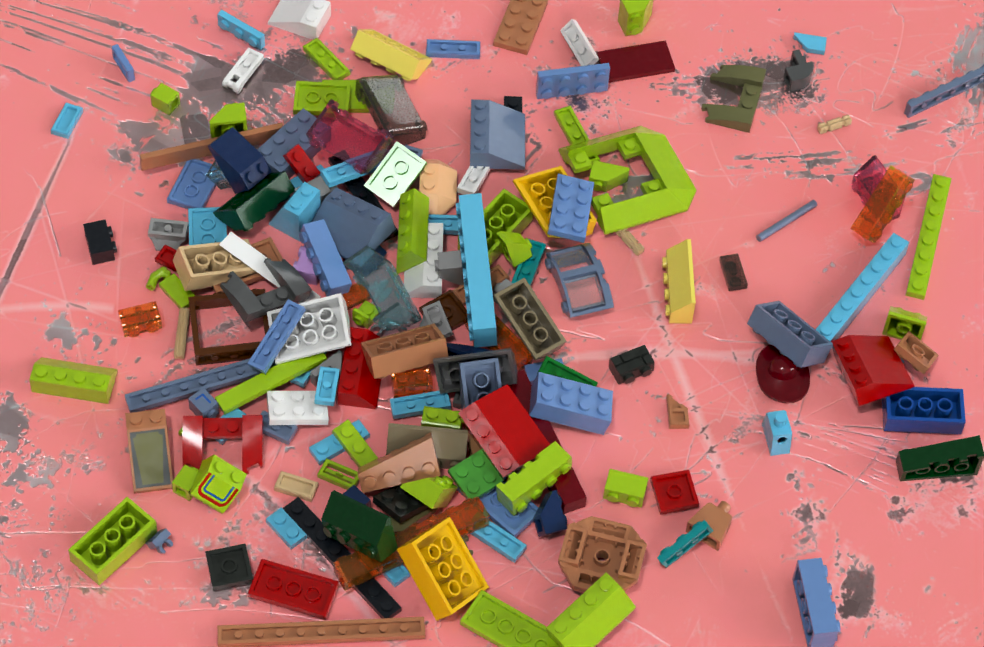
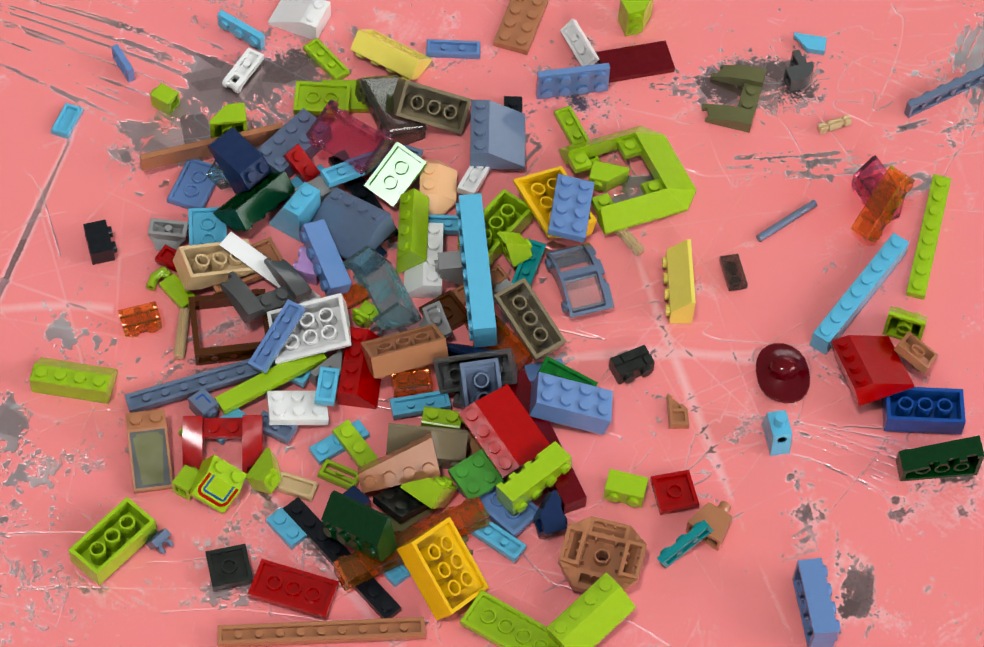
(265, 473): none -> lime slope
(430, 106): none -> dark tan slope
(789, 334): sand blue brick -> none

